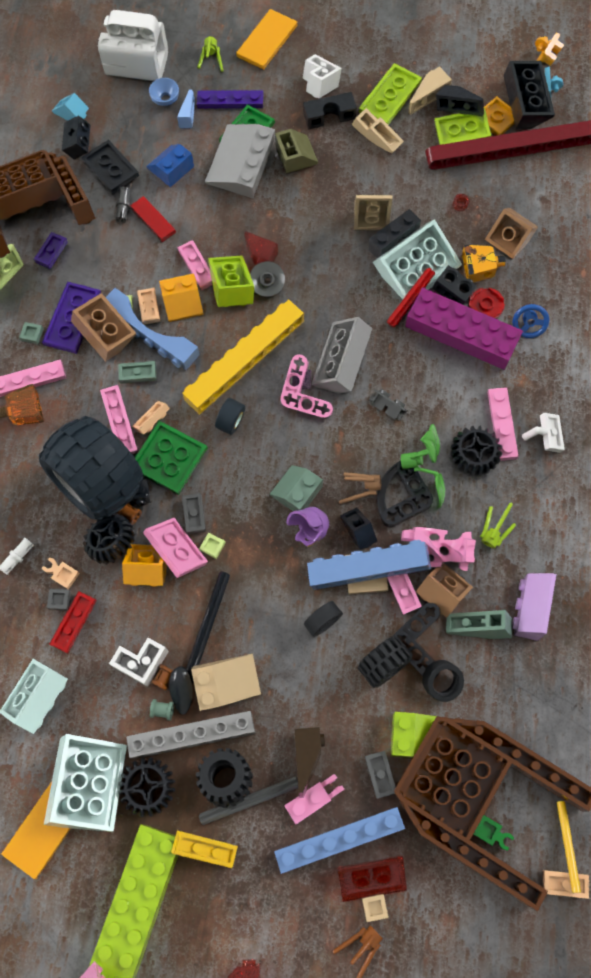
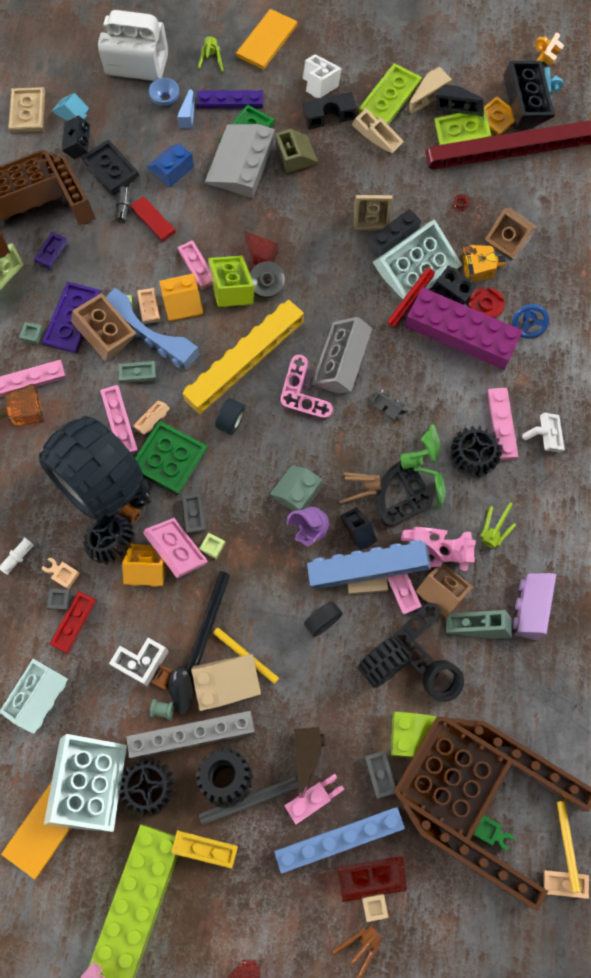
(27, 110): none -> tan tile
(241, 652): none -> yellow bar

